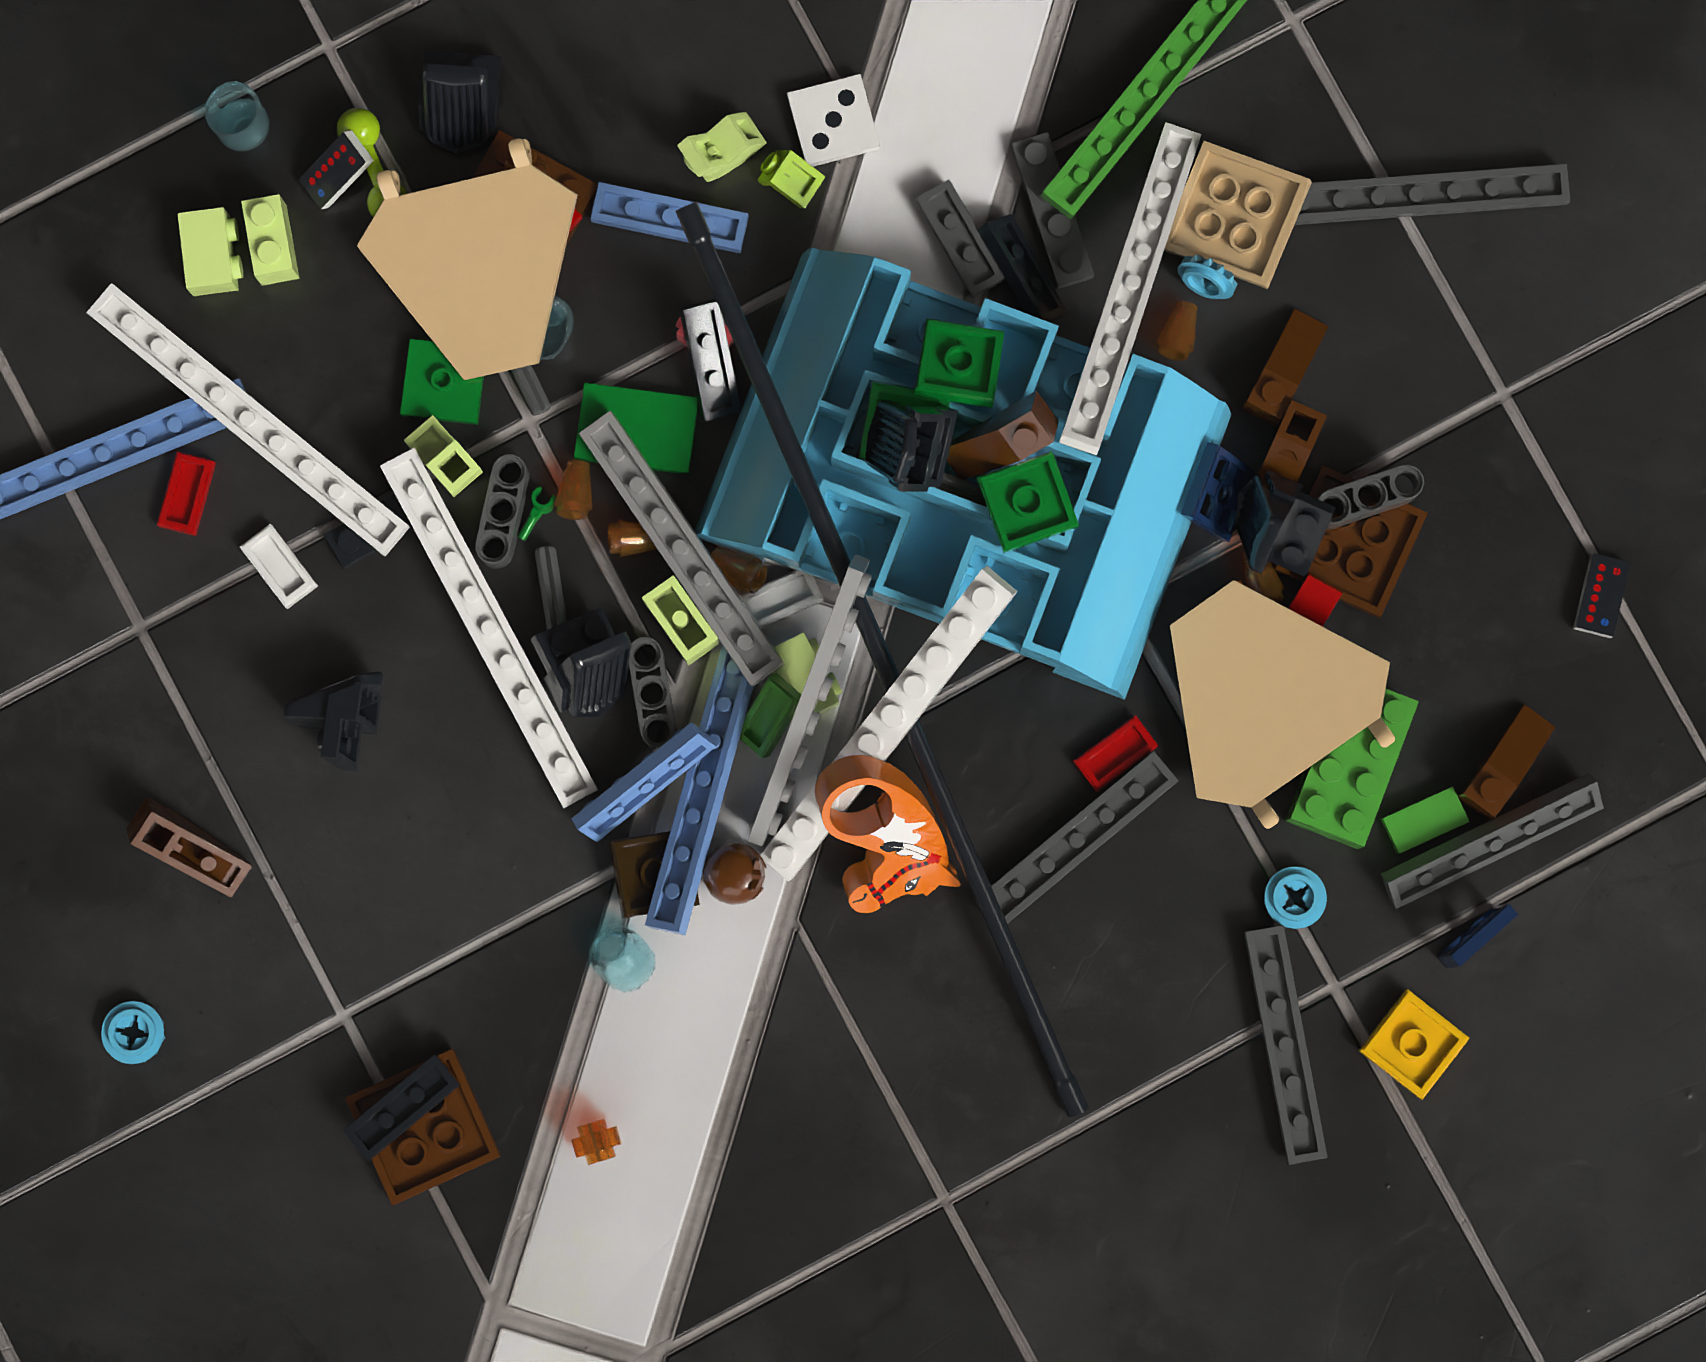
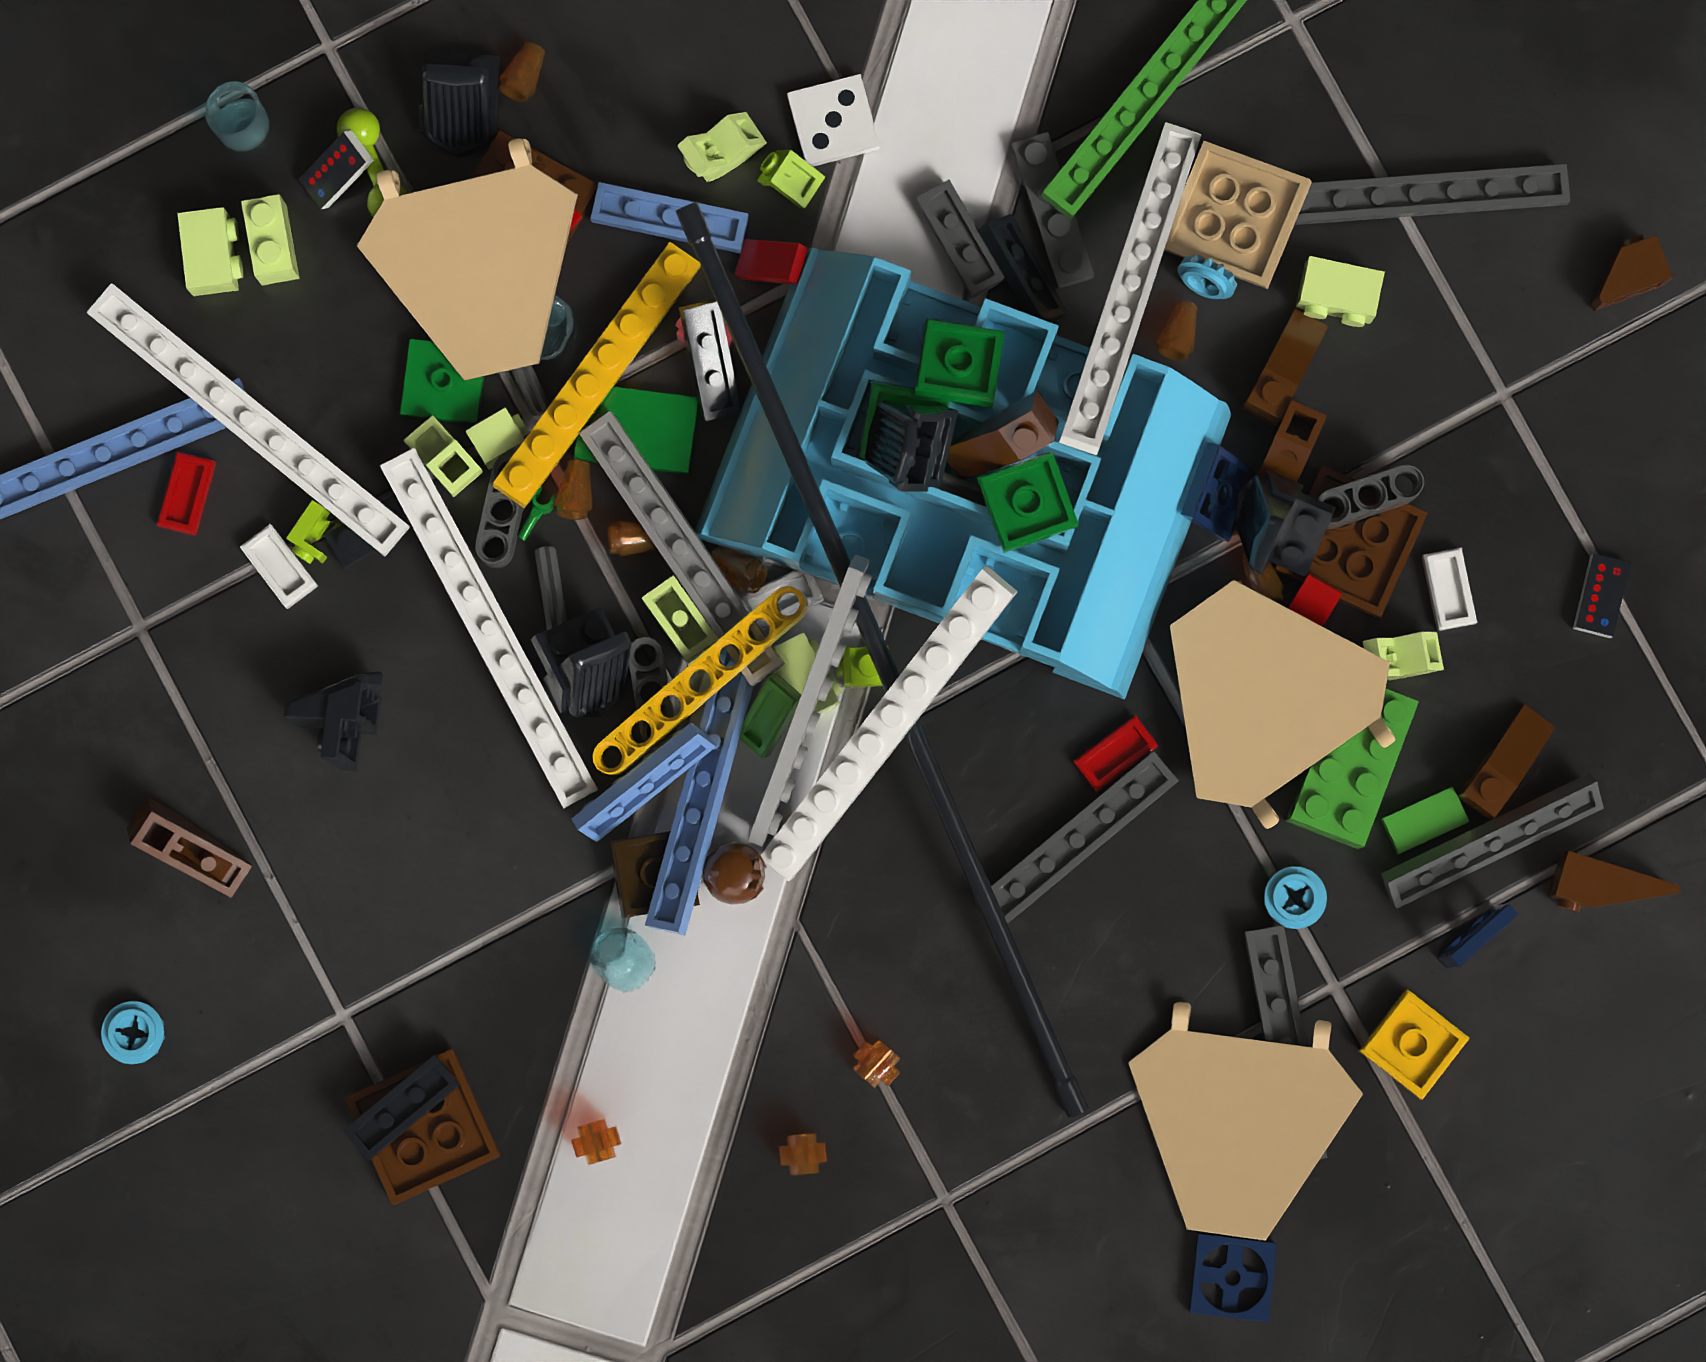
(310, 525): none -> lime bracket
(497, 436): none -> yellowish green brick
(522, 74): none -> clear orange cone
(596, 375): none -> yellow plate
(718, 673): none -> yellow beam
(771, 261): none -> red tile
(803, 1154): none -> clear orange gear
(857, 669): none -> lime bracket
(876, 1063): none -> clear orange gear
(899, 832): orange animal -> none
(1199, 1304): none -> dark blue piece
(1240, 1121): none -> tan flag
(1339, 291): none -> yellowish green brick
(1408, 654): none -> yellowish green brick
(1449, 589): none -> white tile
(1594, 883): none -> reddish brown slope
(1633, 271): none -> reddish brown slope

